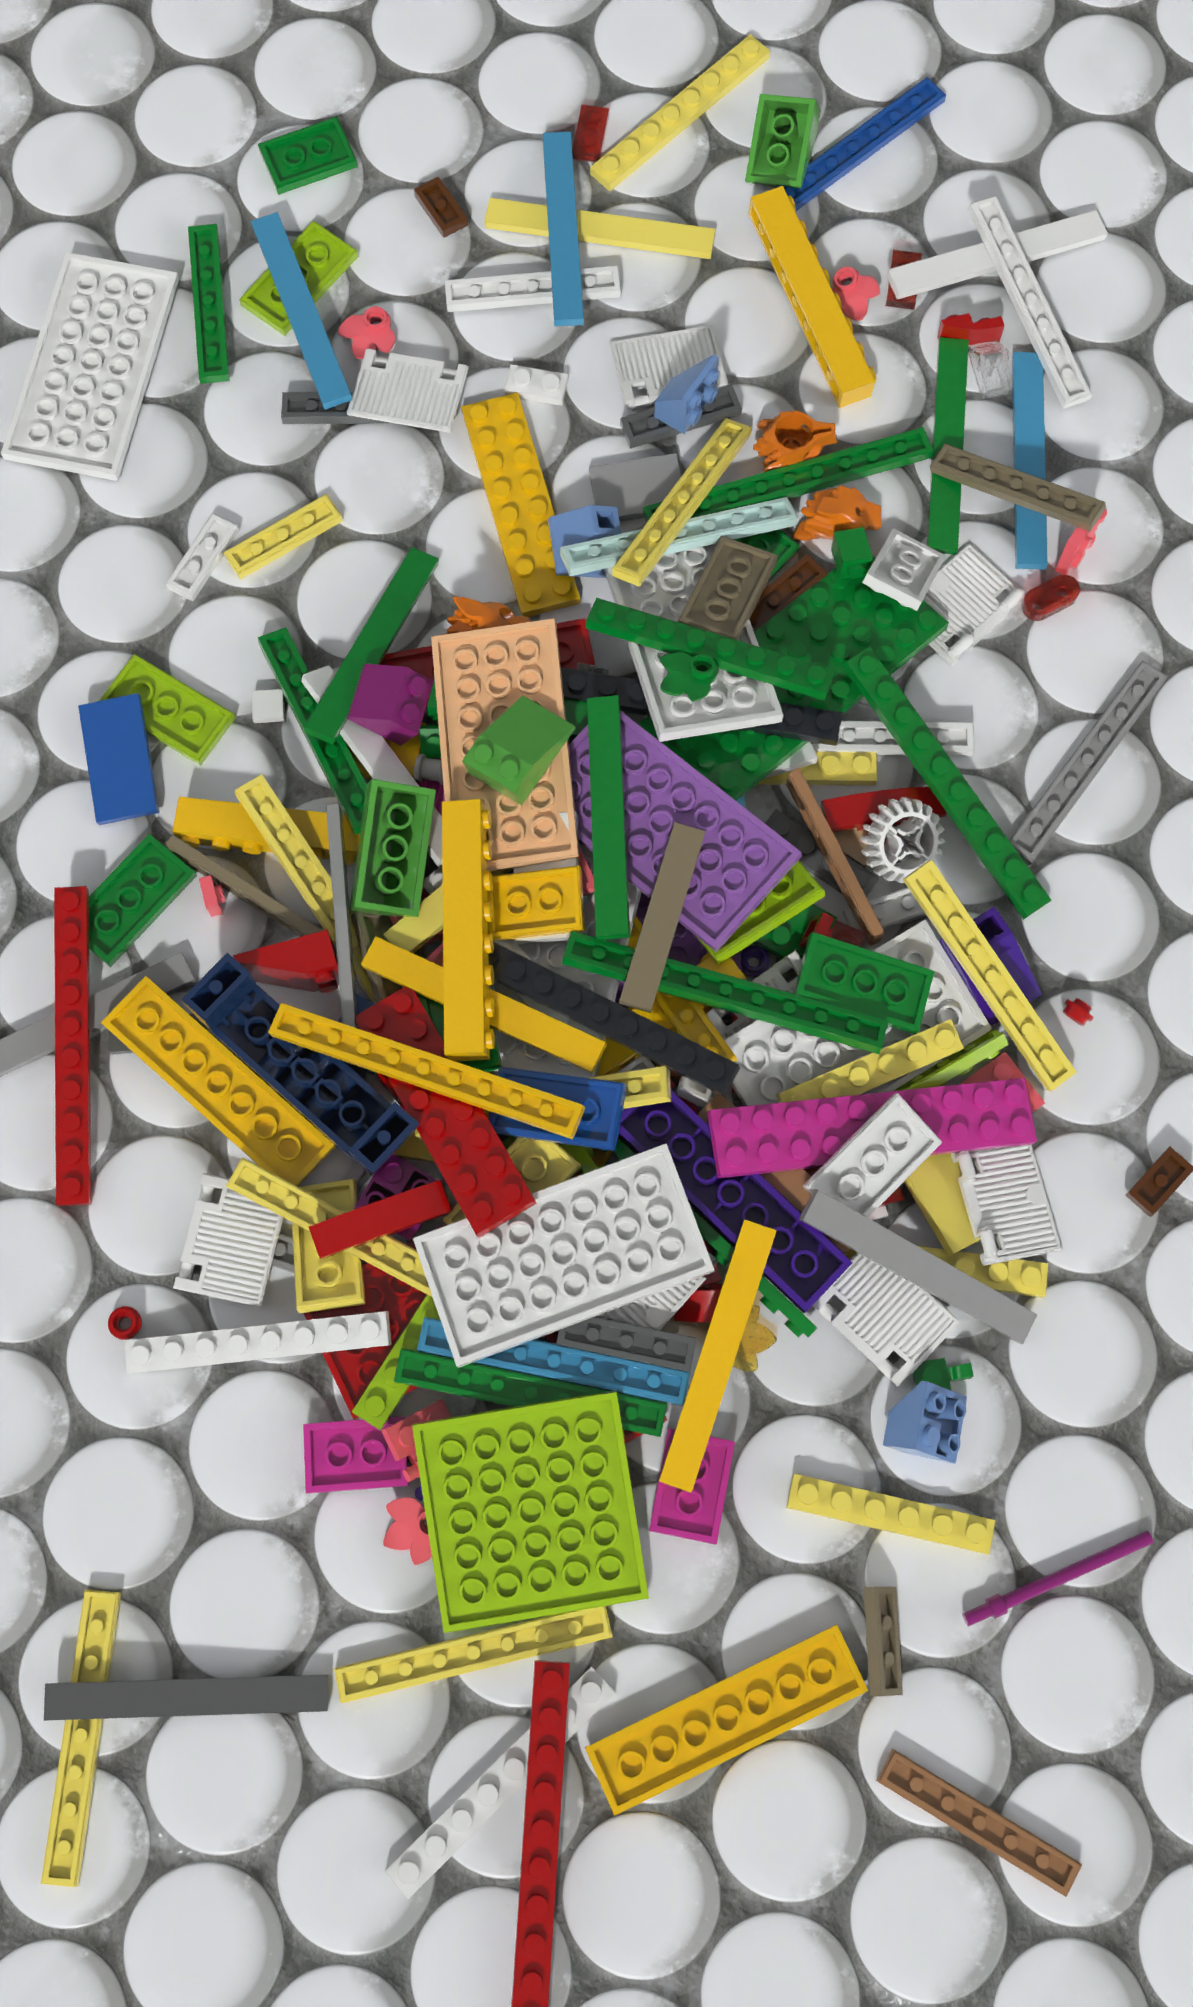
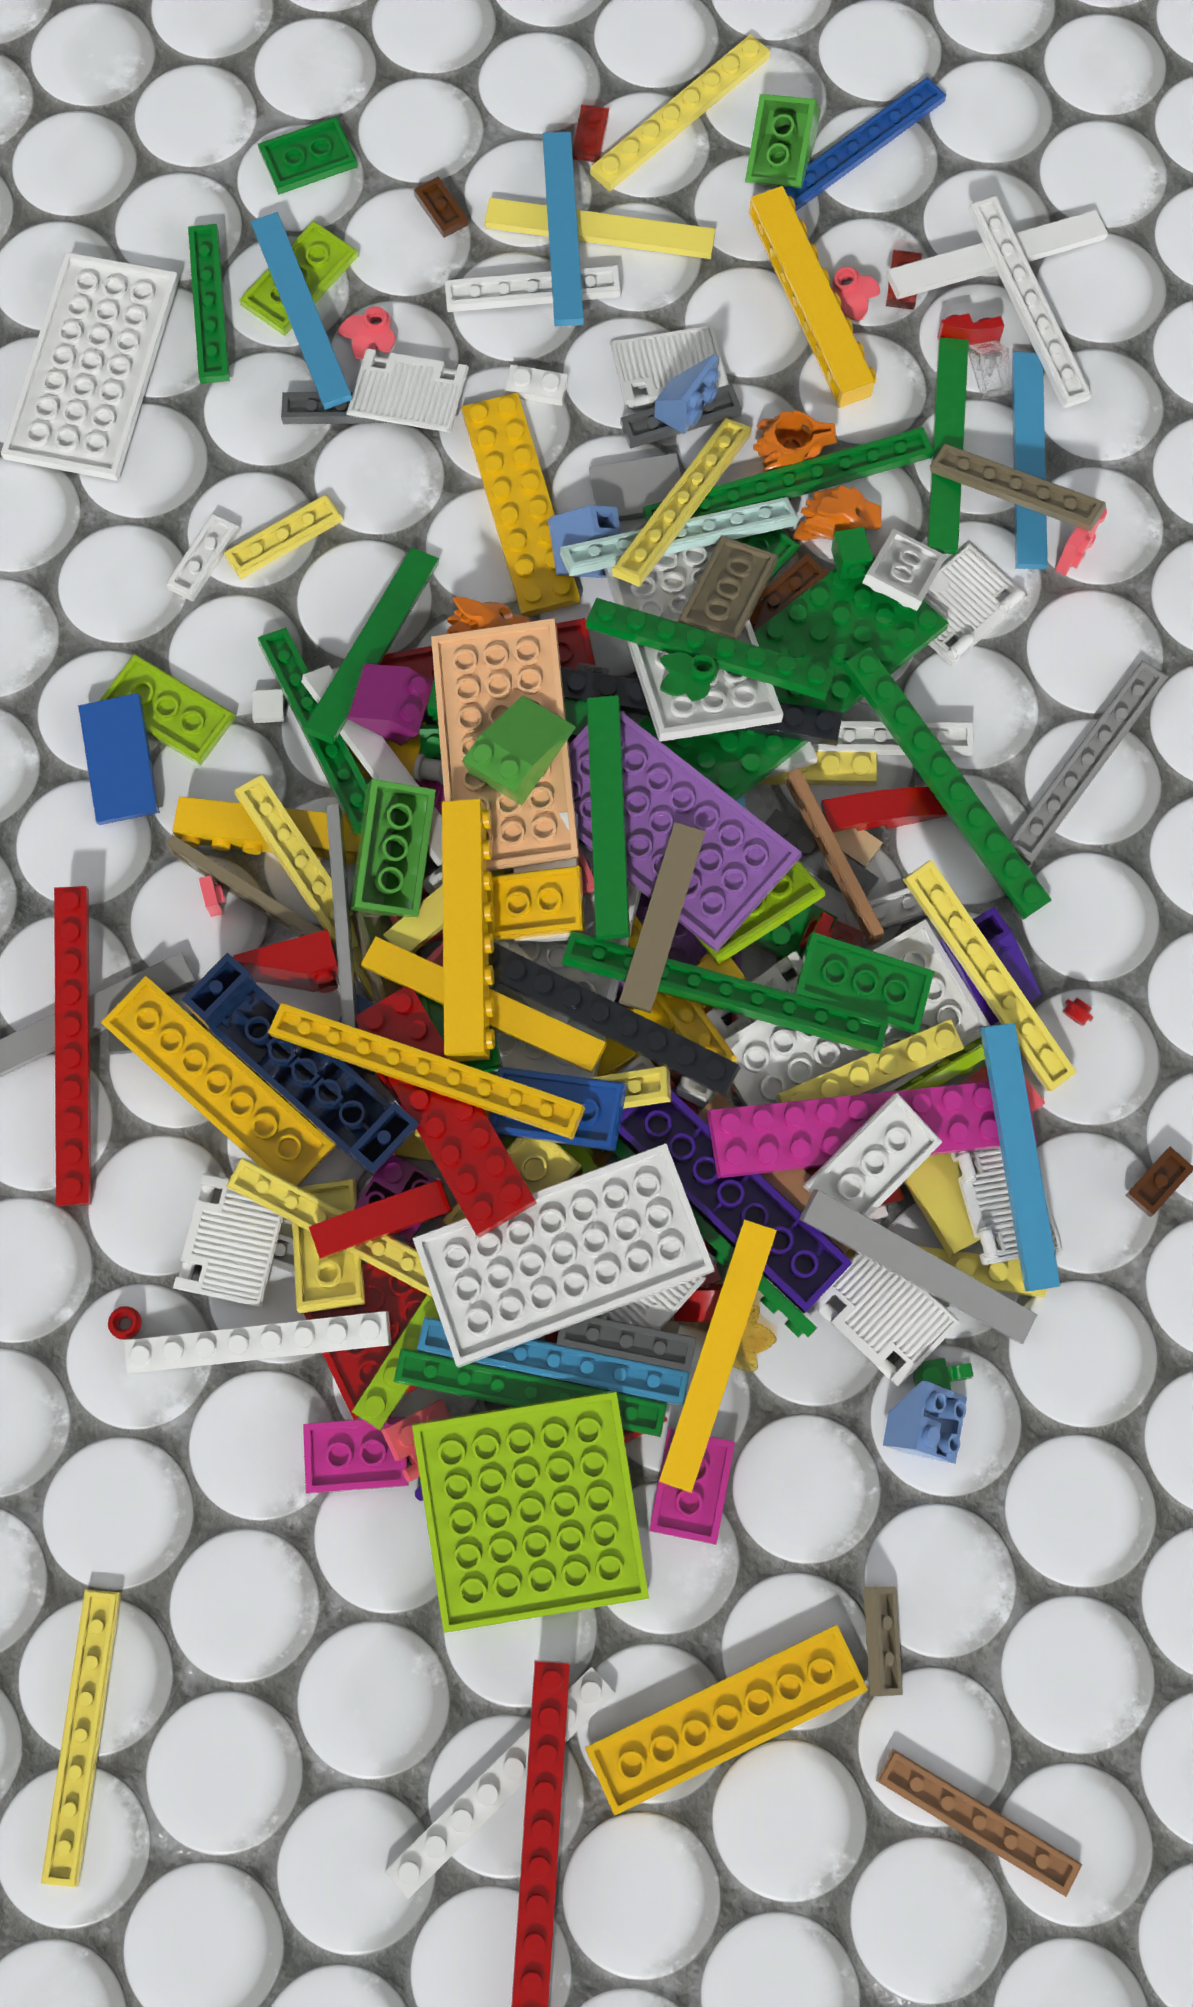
(134, 898): green plate -> none
(185, 1697): dark grey tile -> none
(408, 1529): coral plate -> none
(471, 1653): light yellow tile -> none
(758, 953): dark purple plate -> none
(891, 1514): light yellow plate -> none
(920, 823): white gear -> none
(998, 1605): magenta bar -> none
(1020, 1157): none -> dark azure tile
(1048, 599): clear red plate -> none

